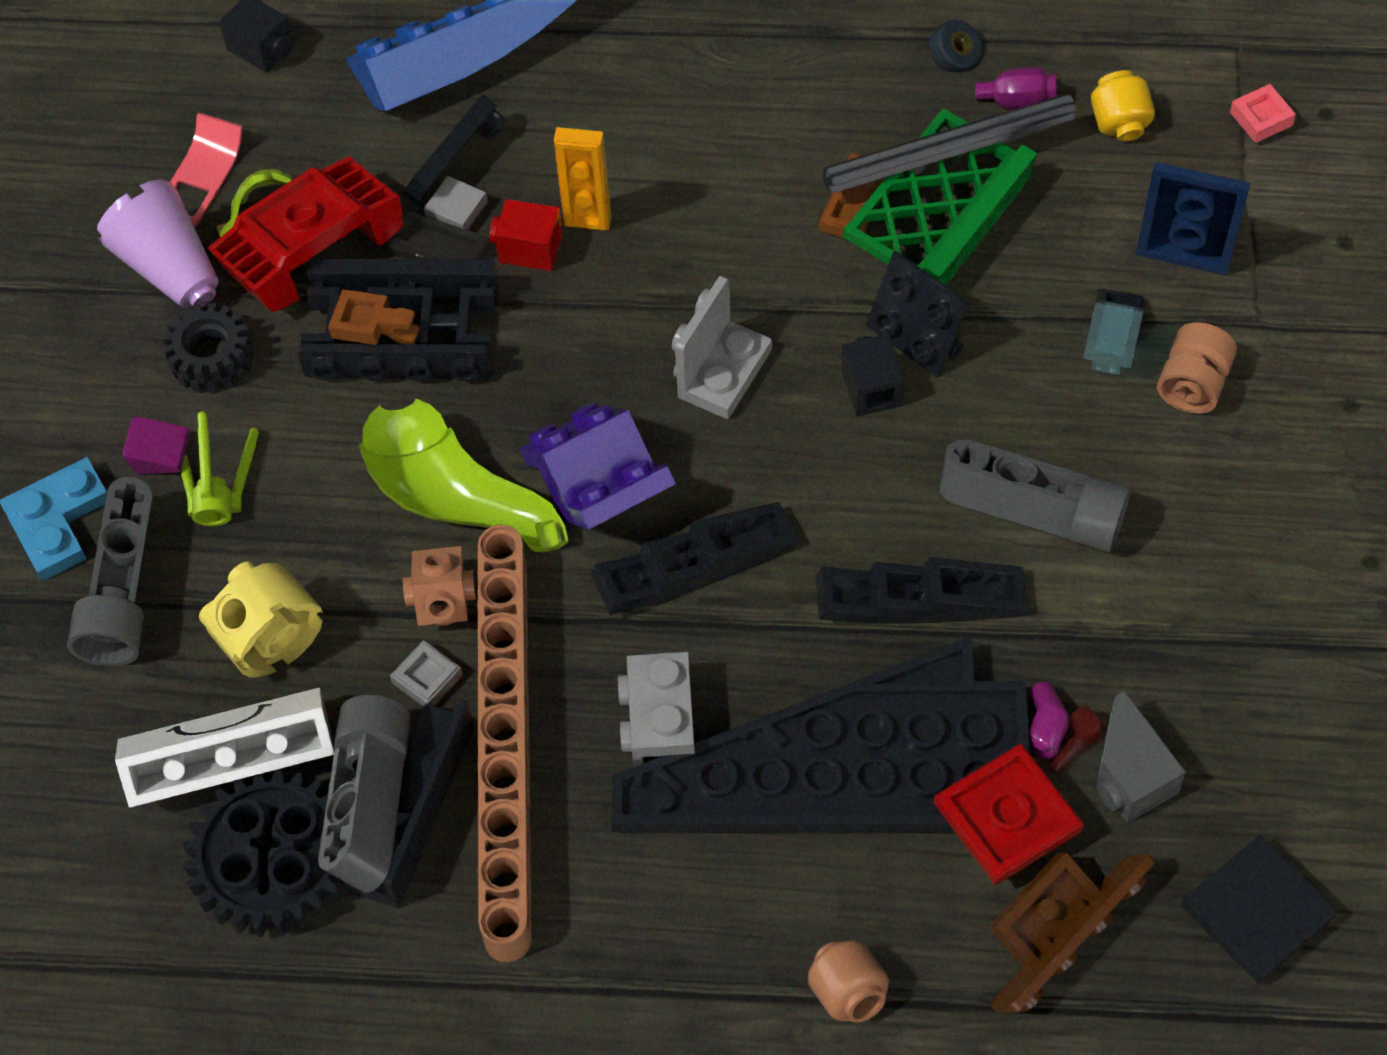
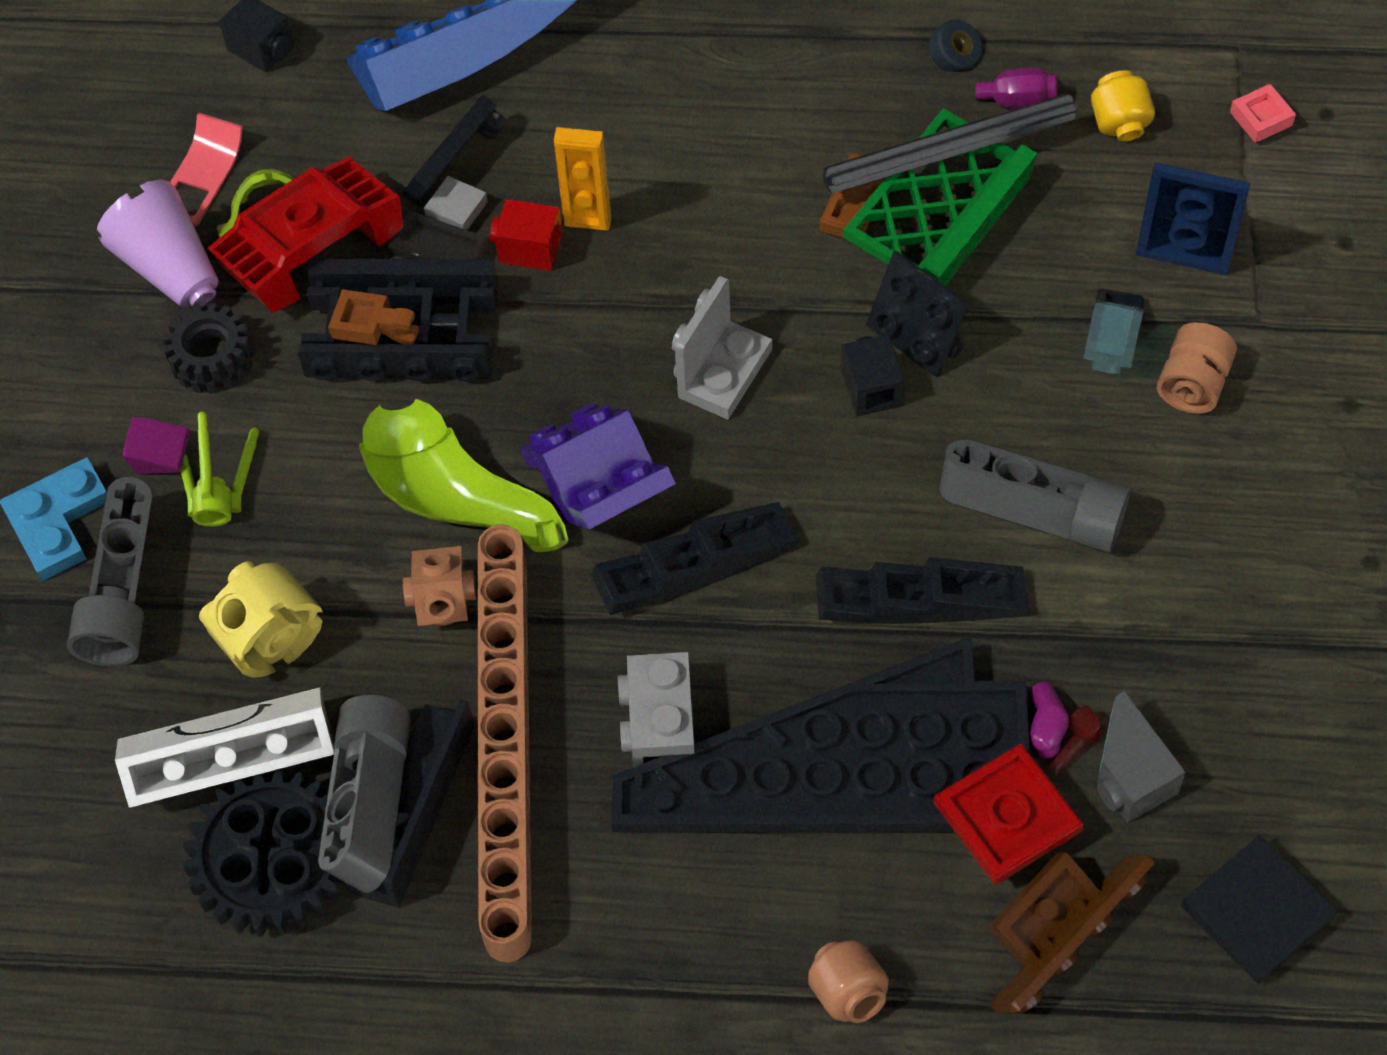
(426, 675): light grey tile -> none

